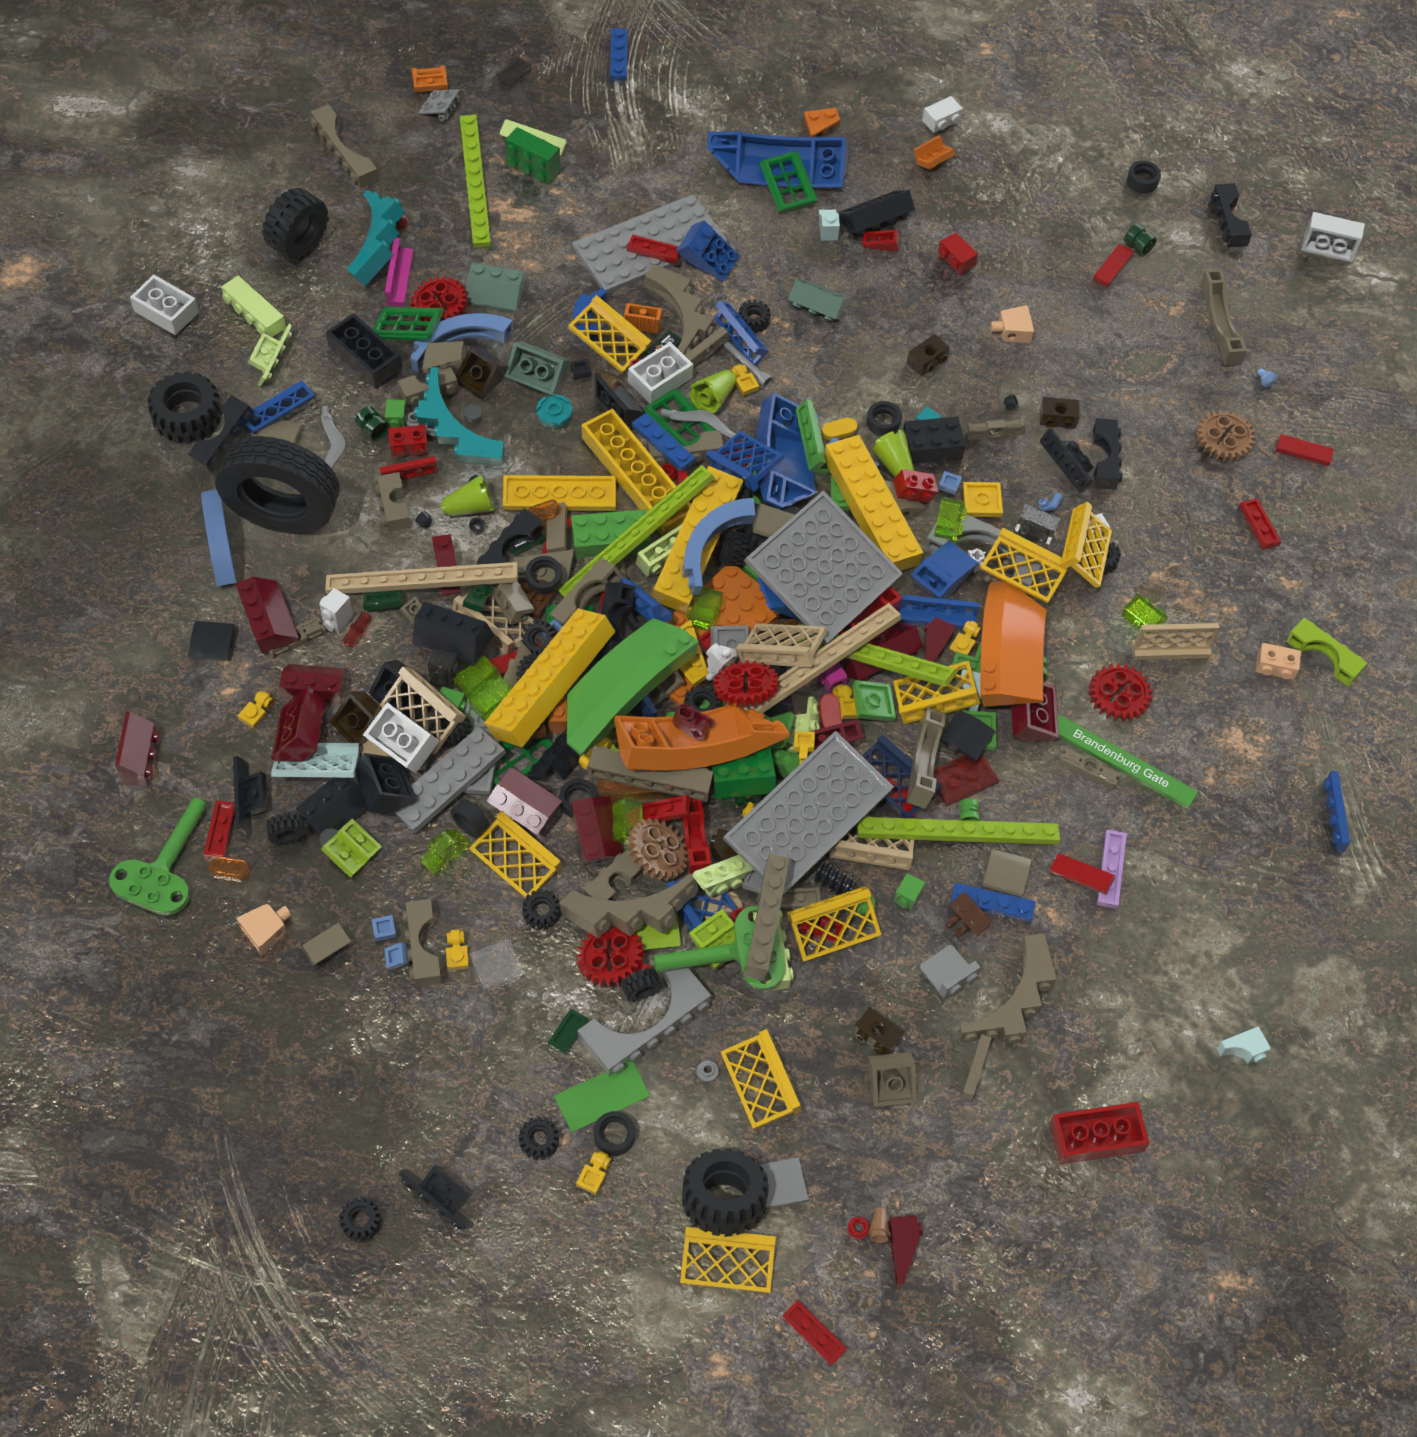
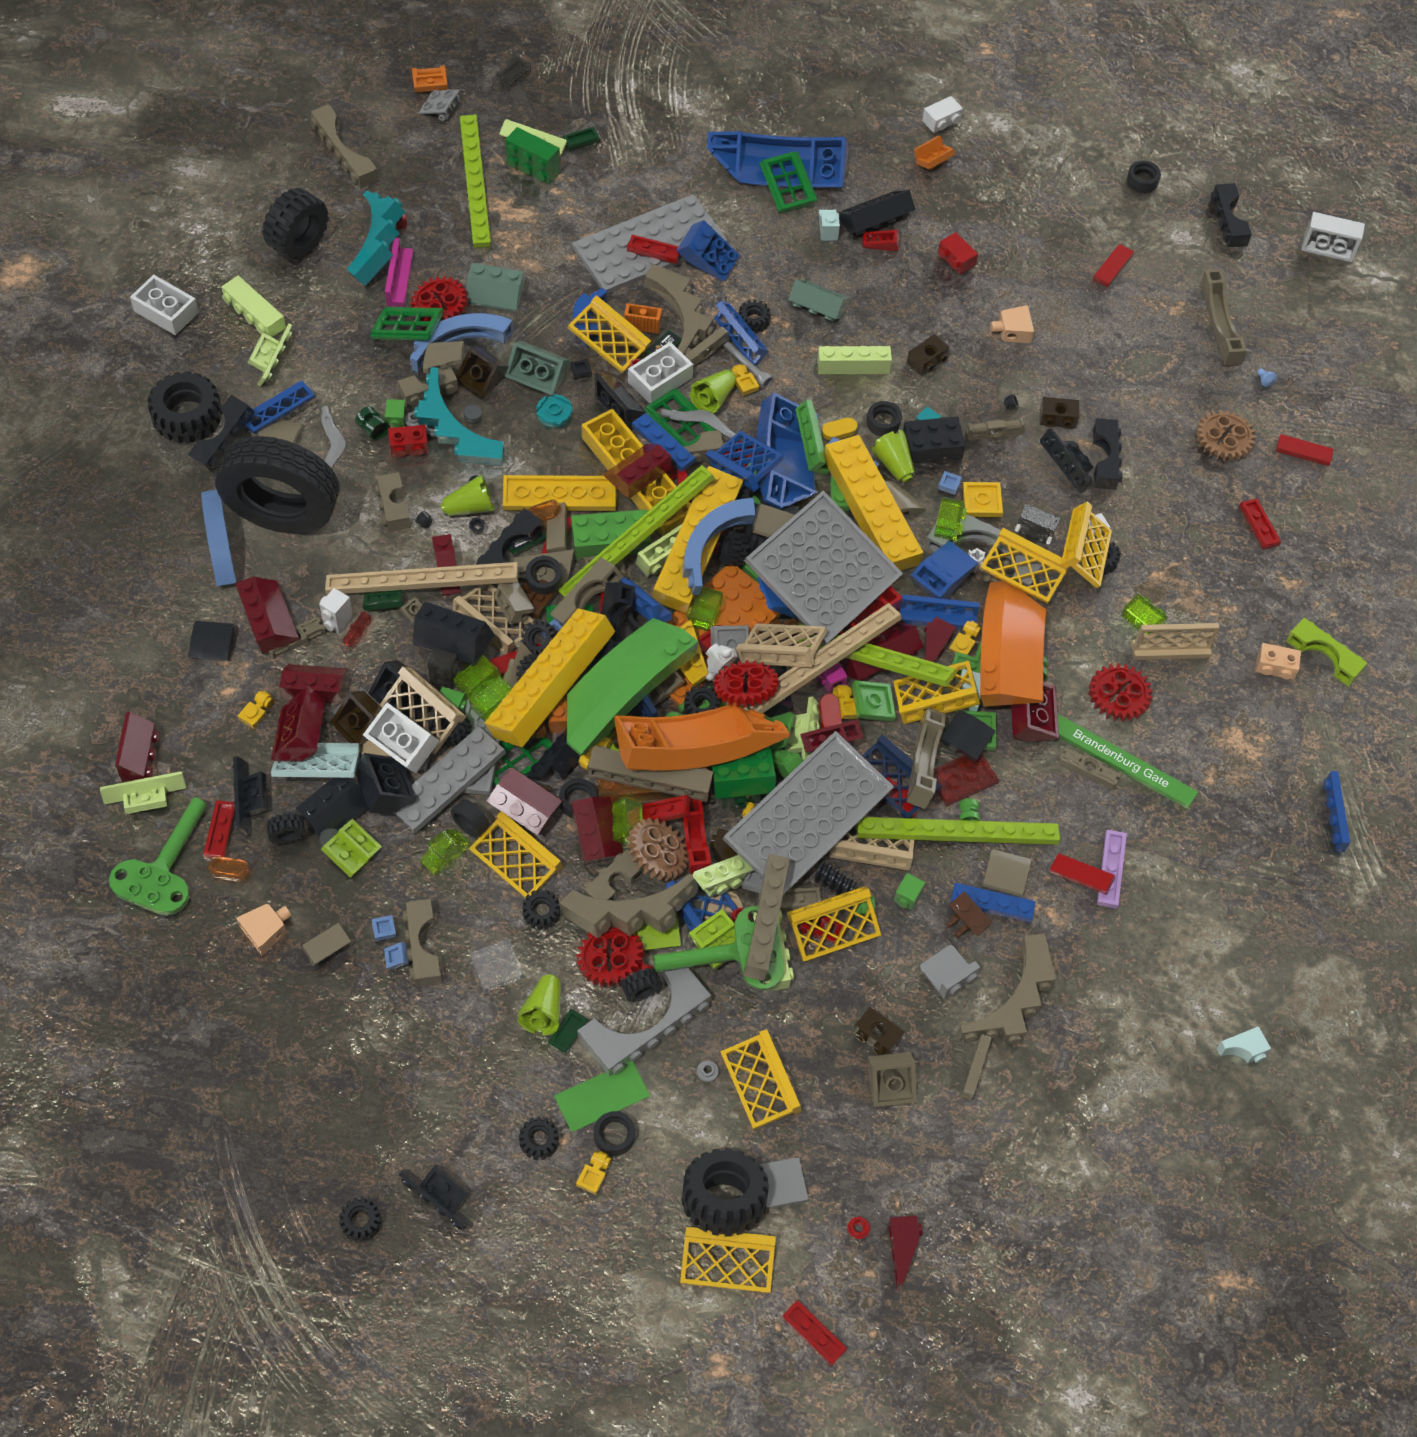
(143, 793): none -> yellowish green bracket
(364, 350): black brick -> none
(412, 468): red tile -> none
(456, 955): yellow plate -> none
(478, 597): dark green plate -> none
(542, 1007): none -> lime cone
(581, 138): none -> dark green tile
(618, 59): blue plate -> none
(639, 469): none -> dark red slope
(692, 722): dark red piece -> none
(804, 743): yellow plate -> none
(821, 120): orange wing -> none
(854, 360): none -> yellowish green brick
(879, 1229): medium nougat cone -> none
(915, 486): red brick -> none
(1046, 505): medium blue arm -> none
(1098, 1133): red brick -> none
(1140, 239): dark green wheel -> none

